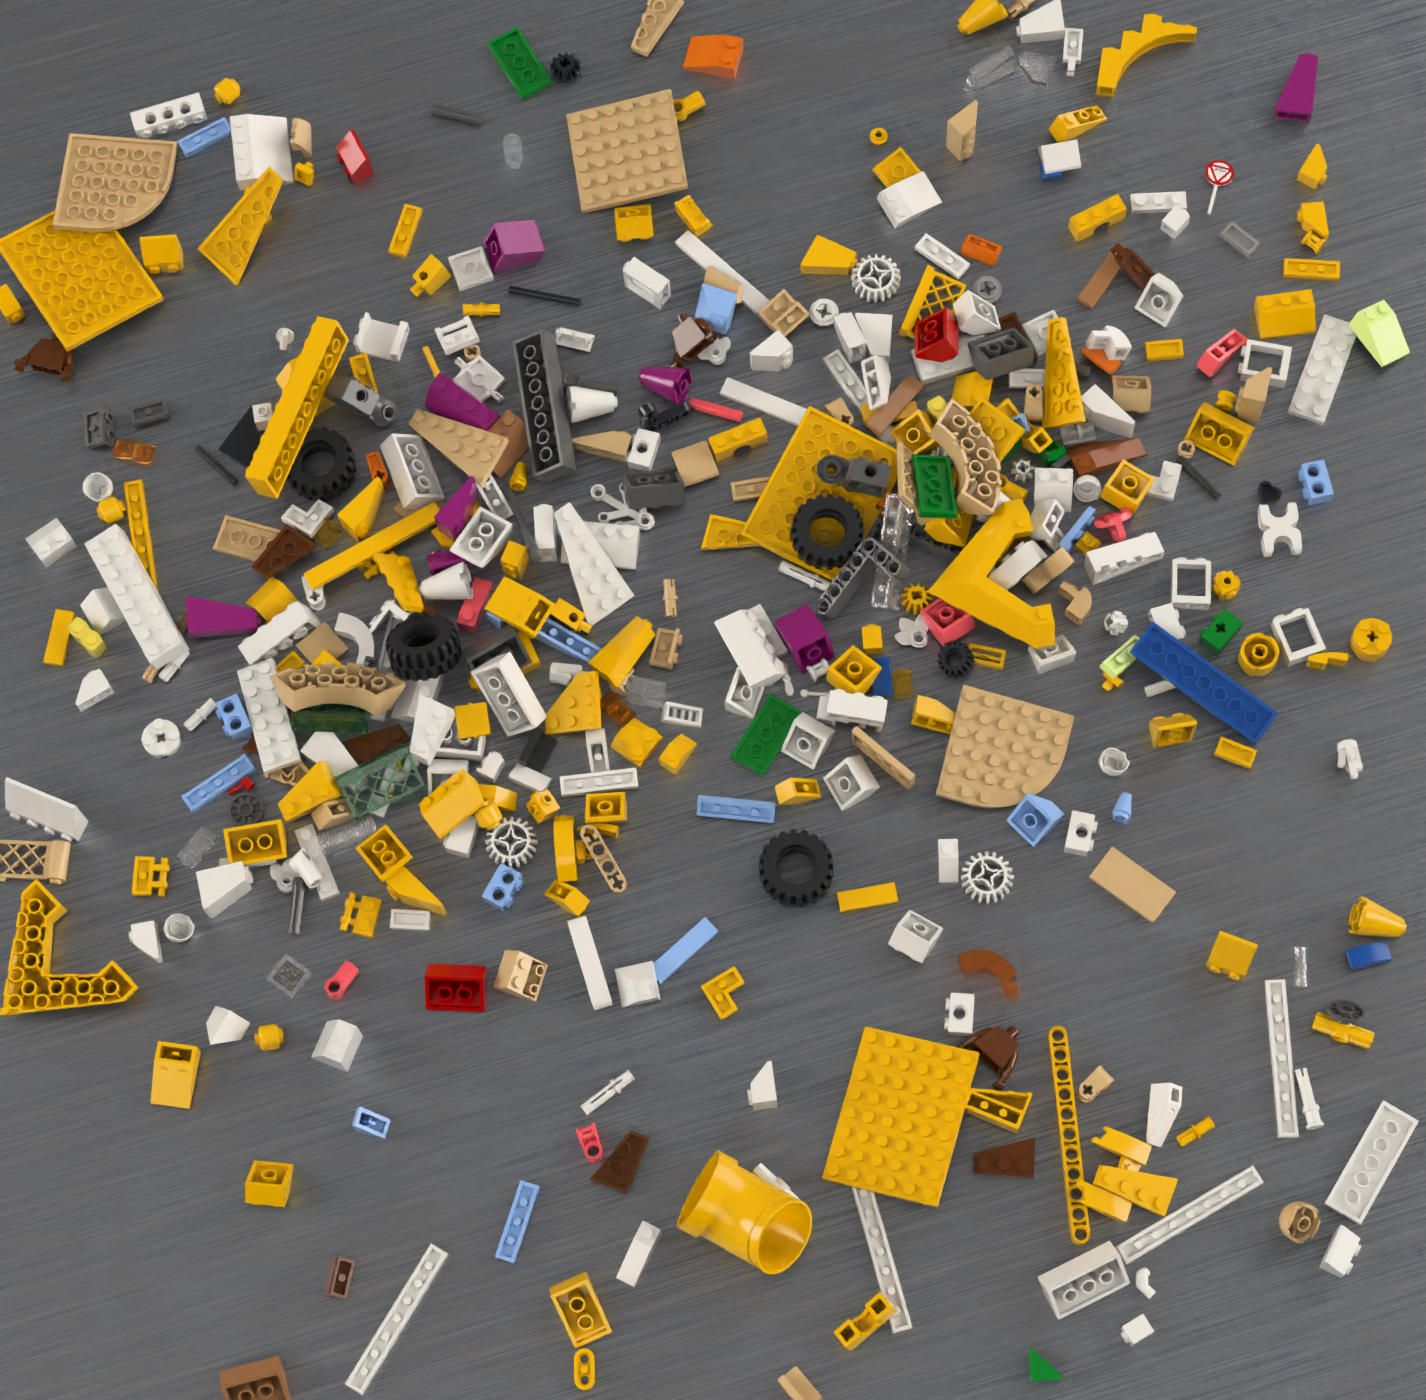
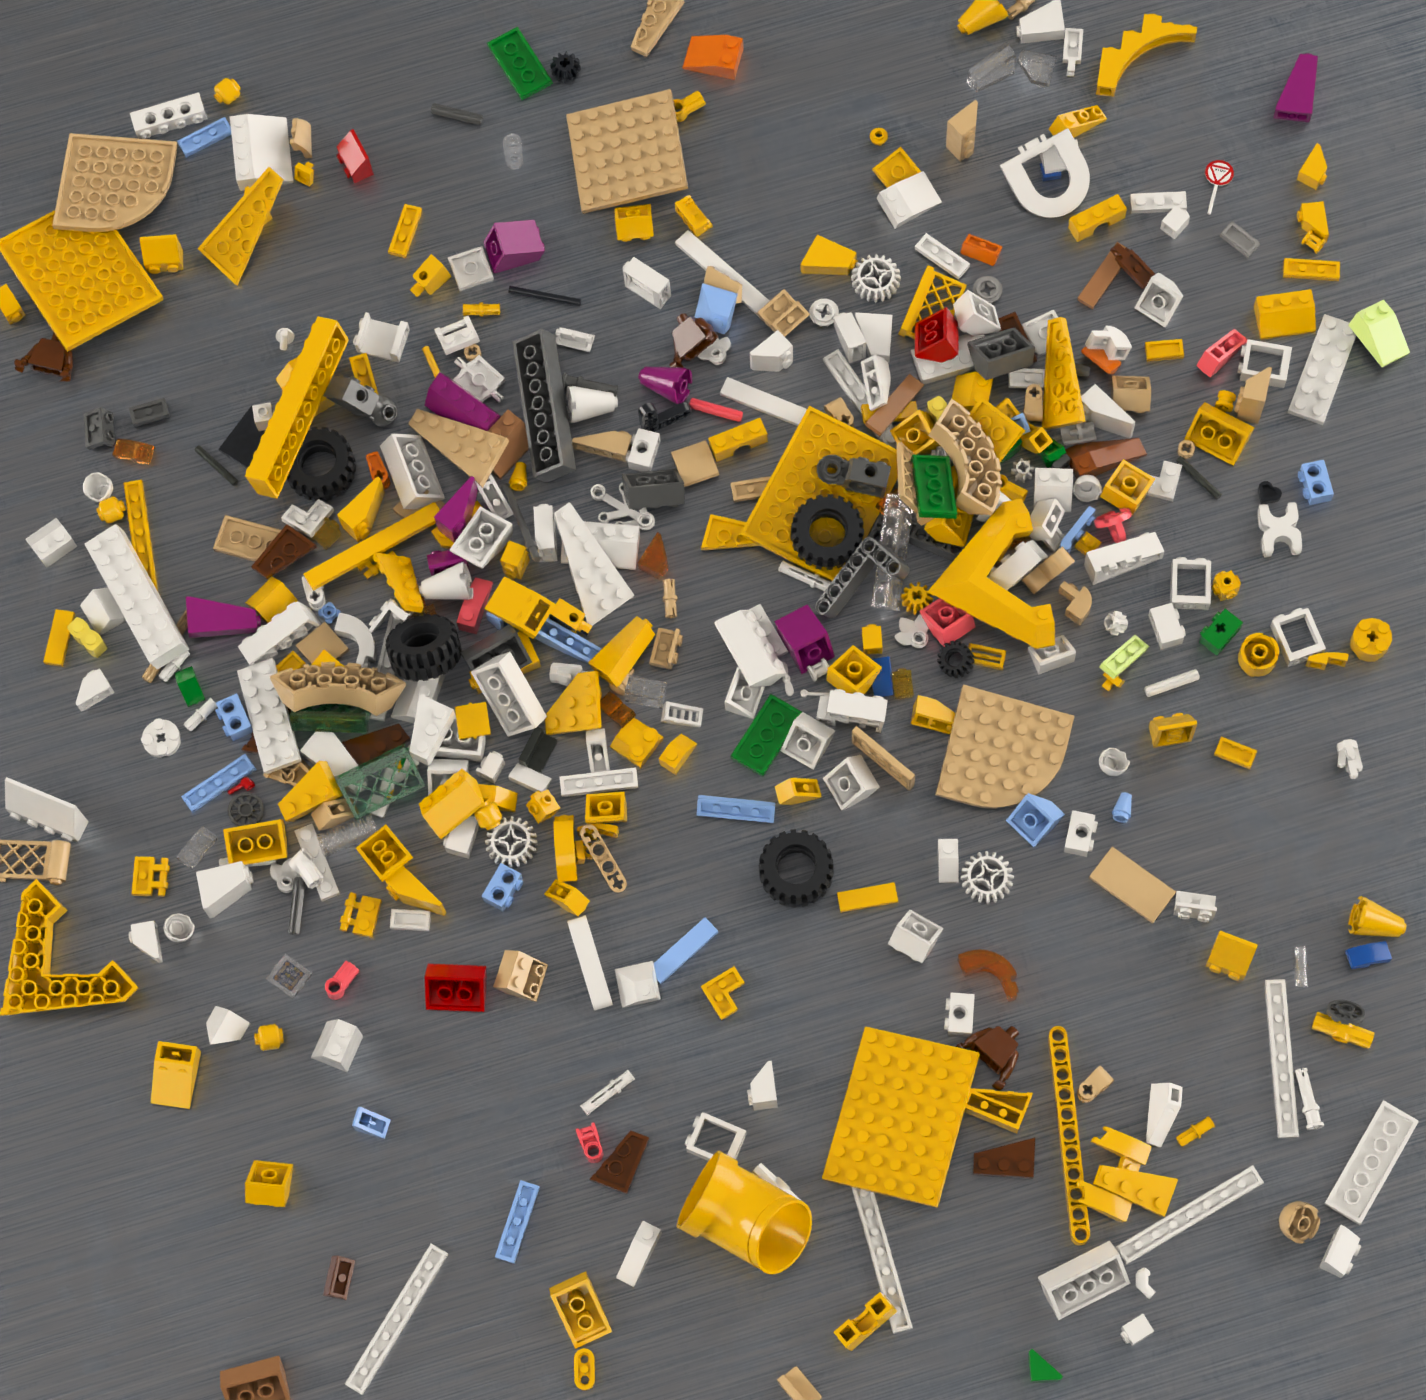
(189, 686): none -> green slope
(329, 607): none -> light blue plate
(654, 558): none -> clear orange slope
(698, 1124): none -> white window
(1074, 163): none -> white piece
(1194, 905): none -> white bracket
(1203, 683): blue plate -> none

